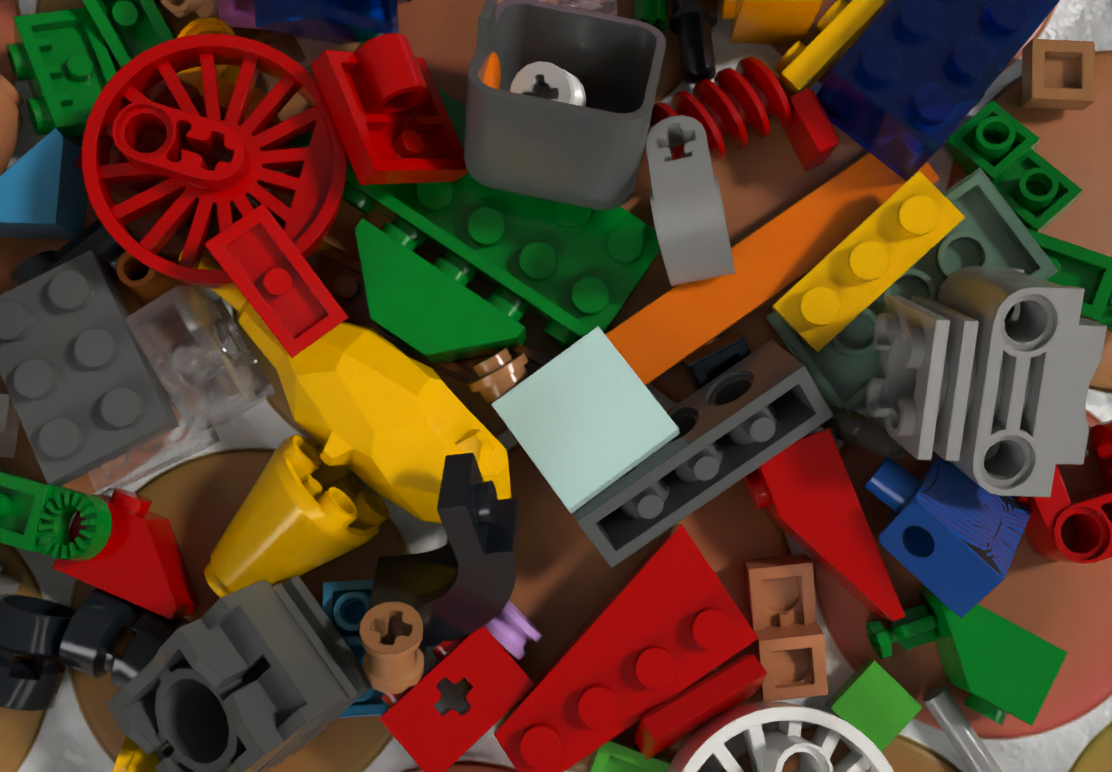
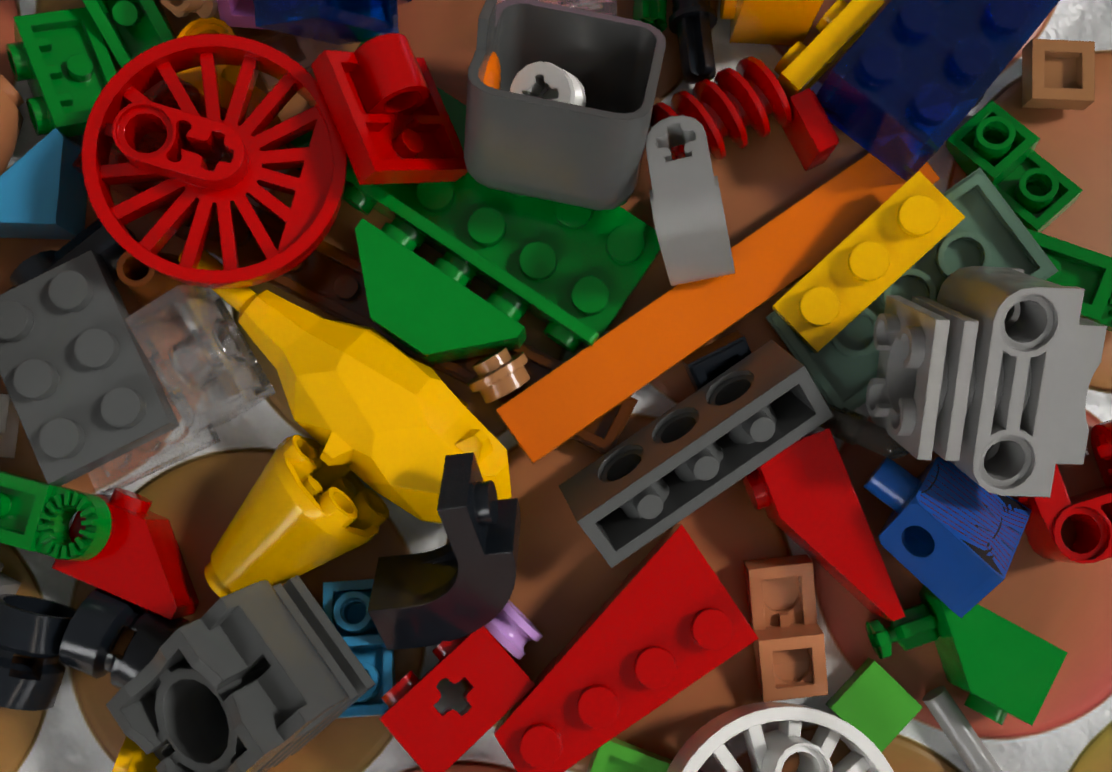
(276, 280): red plate -> none
(392, 639): medium nougat bush -> none
(585, 419): light aqua tile -> none
(699, 705): red tile -> none

